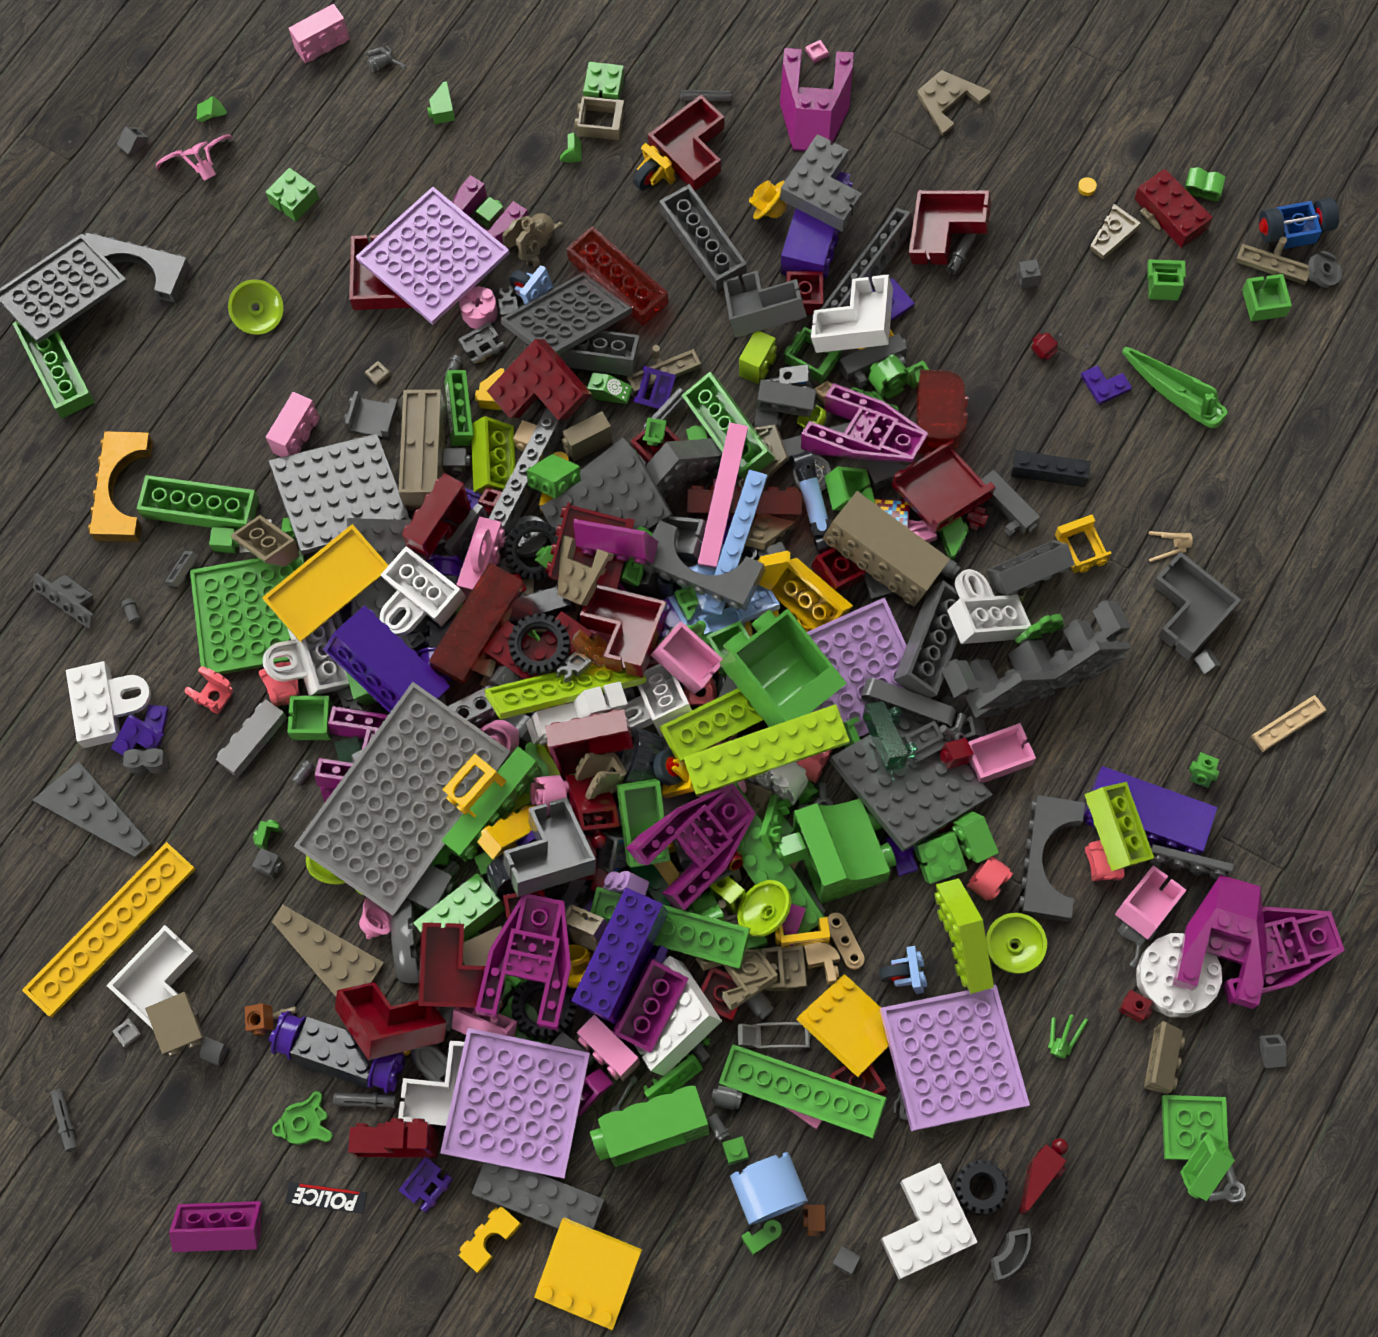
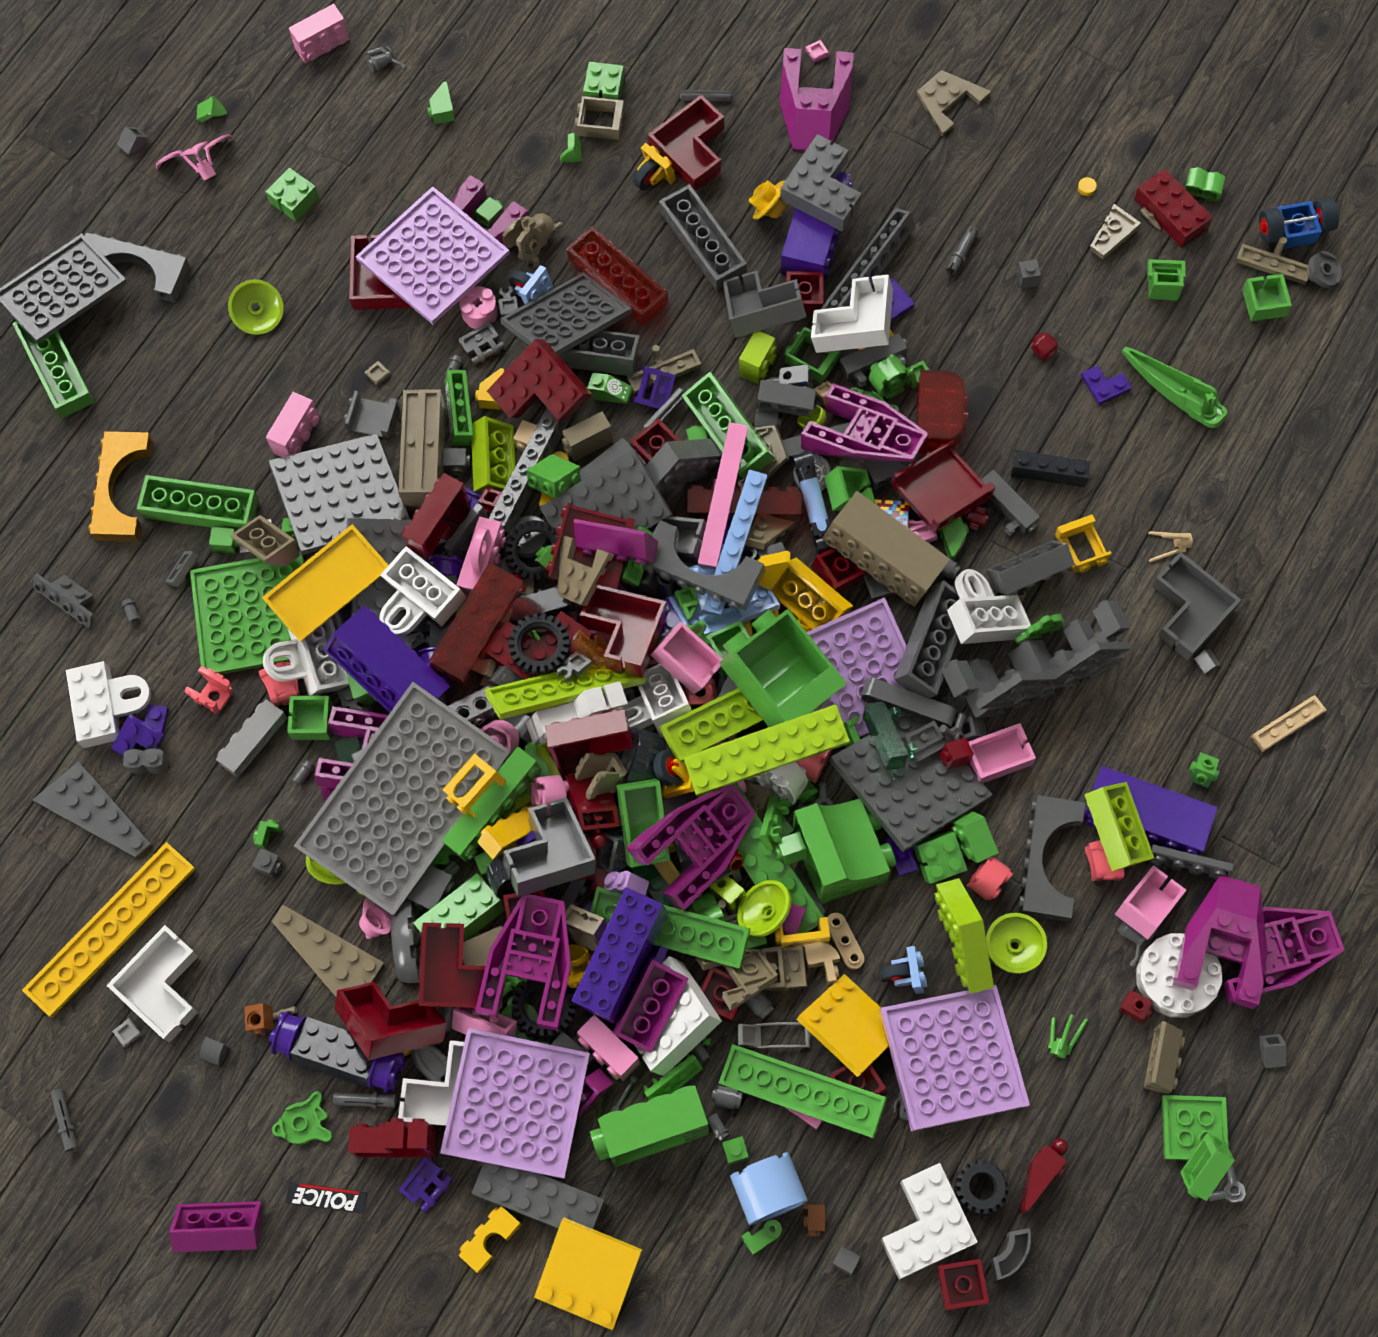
(175, 1024): dark tan brick -> none
(655, 431): bright green bracket -> none
(945, 213): dark red piece -> none
(962, 1284): none -> dark red brick

